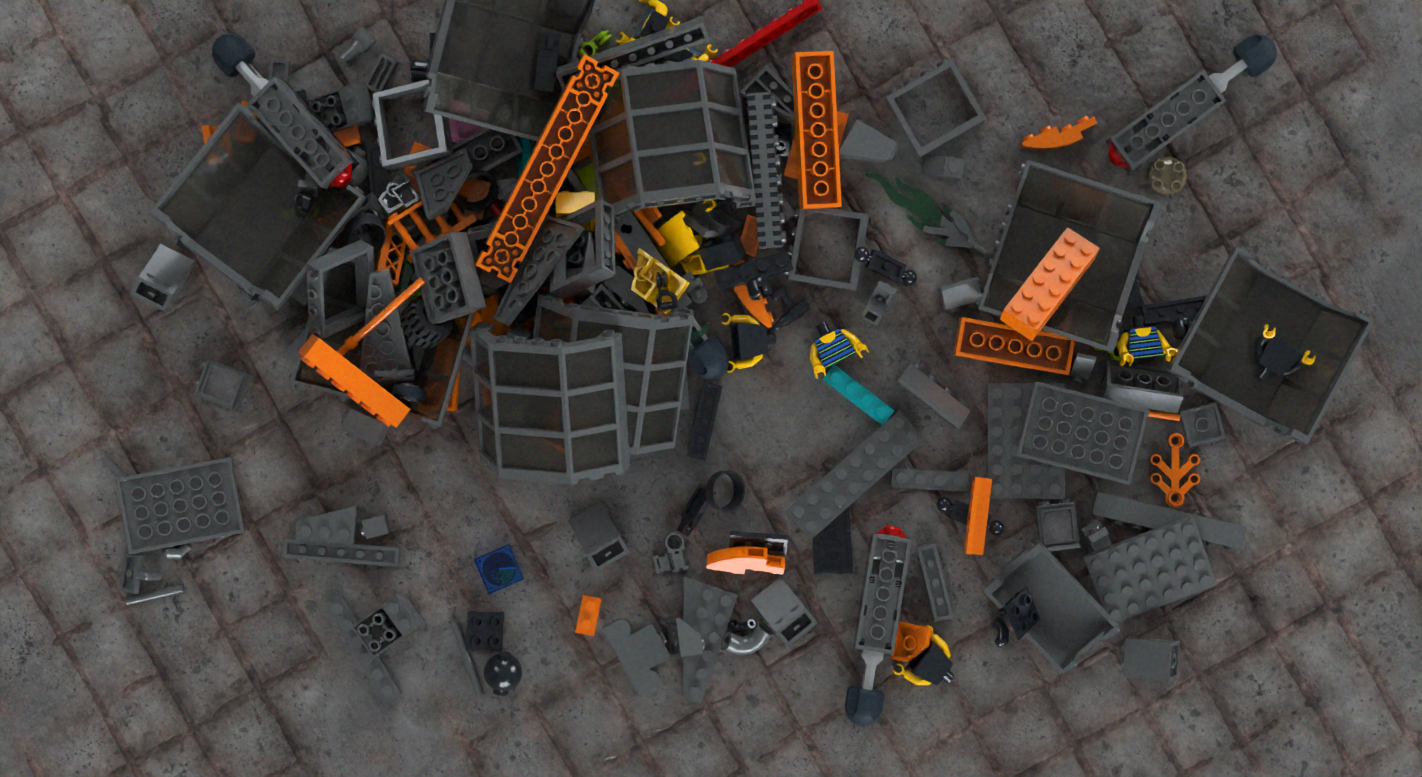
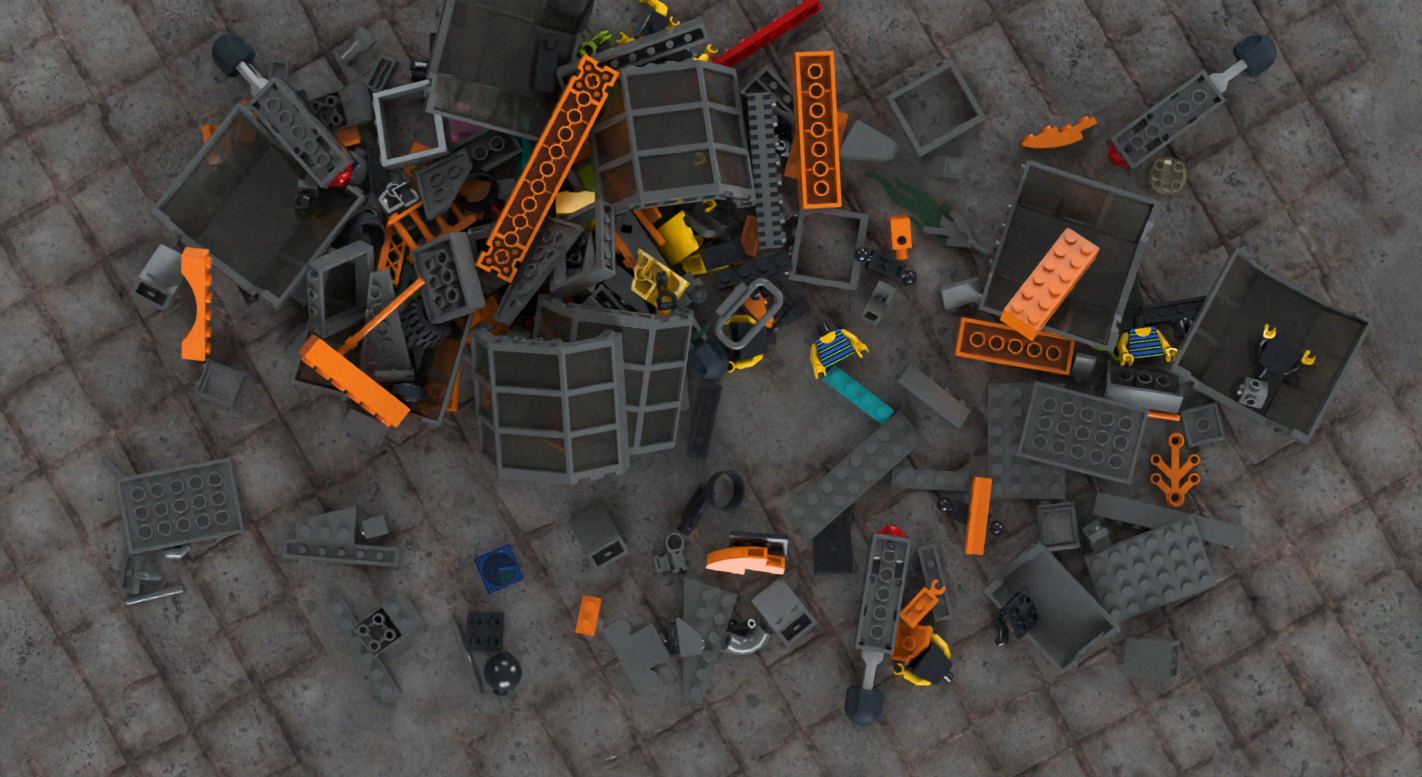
(195, 268): none -> orange arch
(735, 300): none -> dark grey bar
(899, 226): none -> orange torso
(921, 604): none -> orange plate
(1252, 392): none -> dark grey brick

